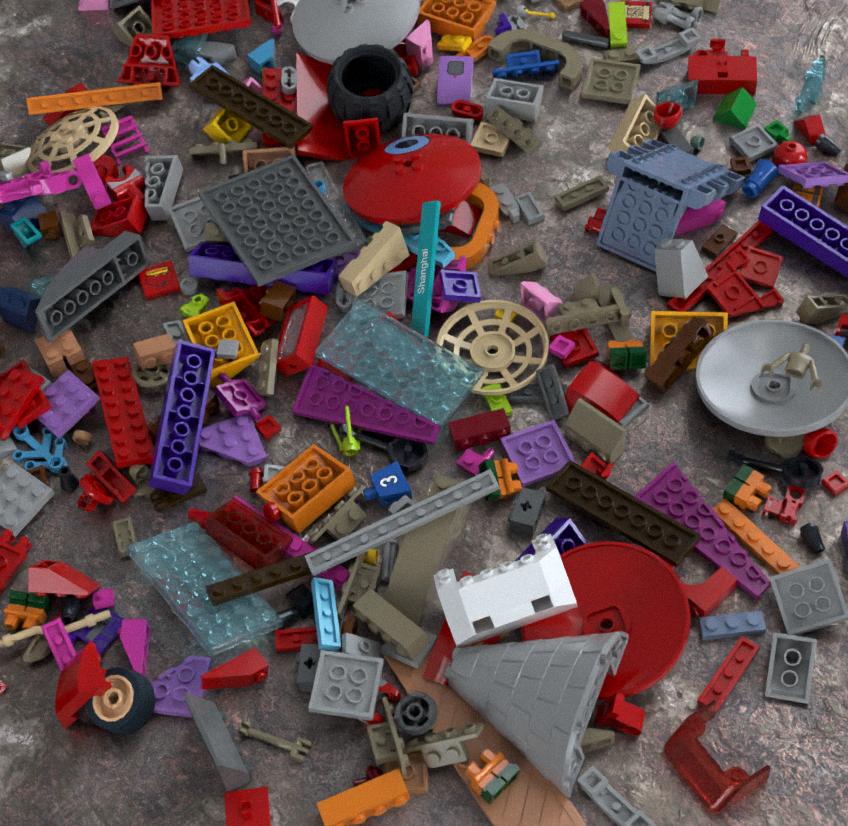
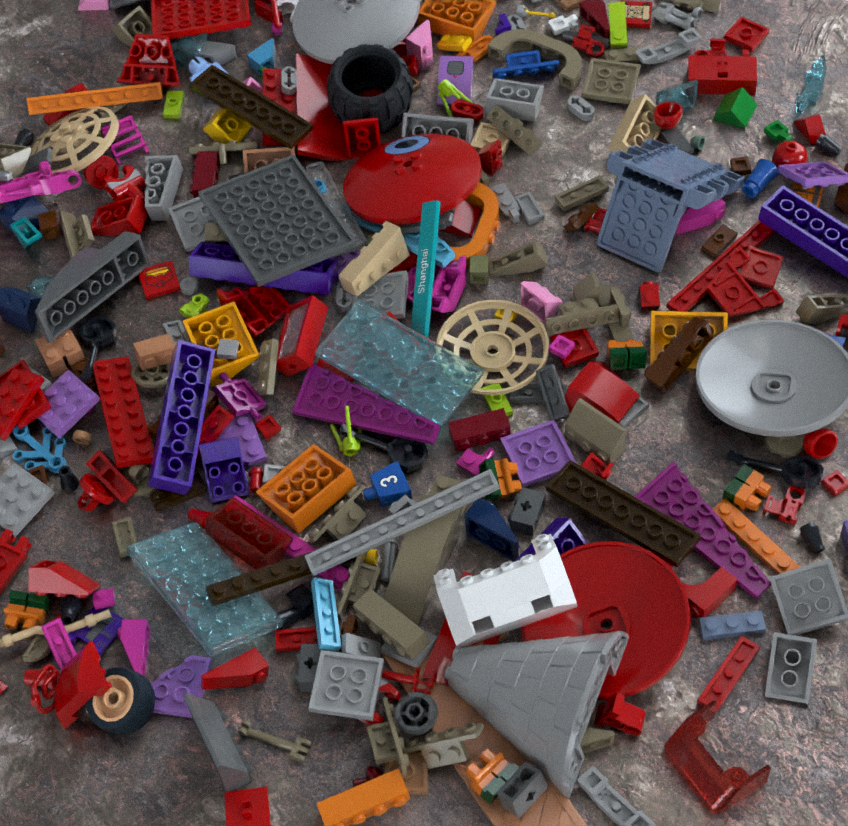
(24, 137): none -> black cone
(34, 161): none -> dark grey tile
(46, 677): none -> red piece
(92, 181): dark pink slope -> none
(95, 334): none -> black piece
(173, 104): none -> lime plate
(206, 171): none -> dark red brick
(214, 426): none -> red plate
(224, 468): none -> dark purple slope
(271, 512): red tile -> none
(277, 300): reddish brown brick -> none
(412, 680): none -> red piece
(448, 89): none -> lime plant
(460, 286): dark purple plate -> none
(479, 269): none -> olive panel
(490, 529): none -> dark blue slope
(491, 157): none -> red slope
(522, 789): none -> dark grey brick
(560, 24): none -> white plate
(580, 108): none -> light grey beam
(581, 217): none -> reddish brown plate
(586, 40): none -> red piece
(649, 294): none -> red bracket
(678, 268): light grey slope -> none
(746, 34): none -> red plate
(753, 142): light grey plate -> none
(797, 366): dark tan piece -> none

